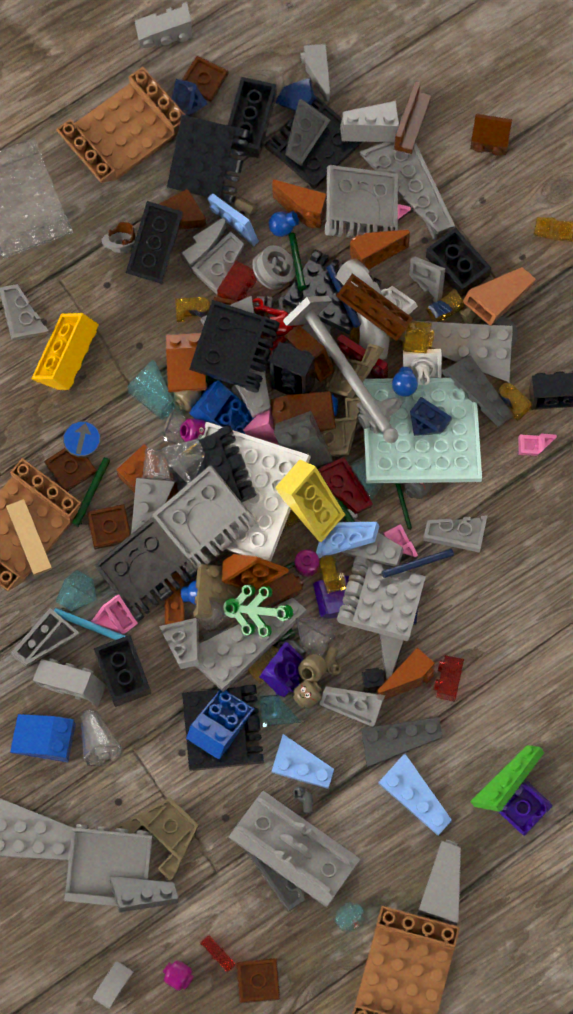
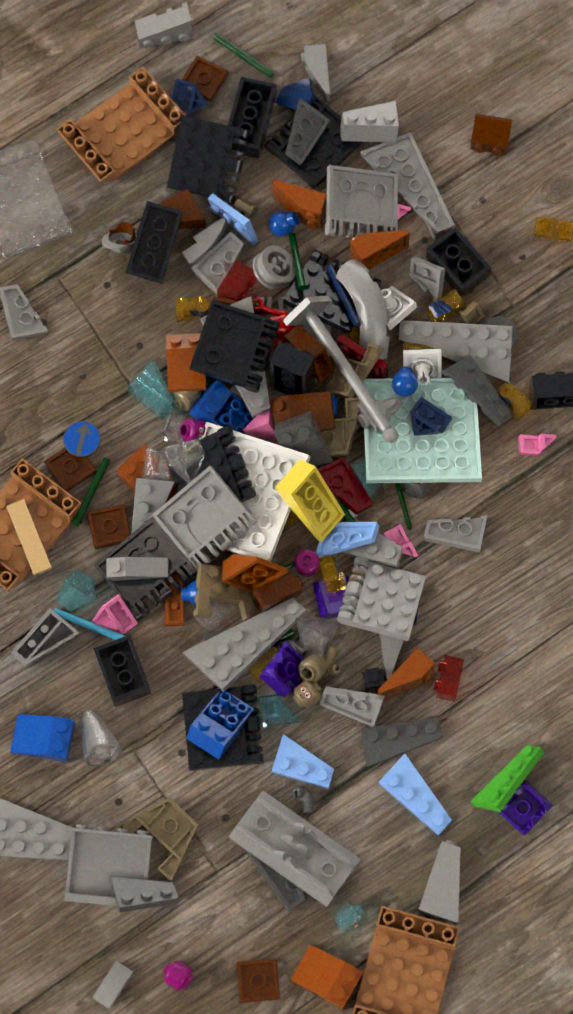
(65, 351): yellow slope -> none
(69, 680): light grey wedge -> none
(136, 568): none -> light grey slope
(183, 641): light grey wing -> none
(217, 953): clear red axle -> none
(243, 55): none -> dark green bar
(254, 610): plant -> none
(327, 977): none -> dark orange slope
(373, 308): reddish brown fence -> none
(412, 120): reddish brown fence -> none
(417, 563): dark blue bar -> none
(419, 337): clear yellow brick -> none
(498, 295): nougat slope -> none

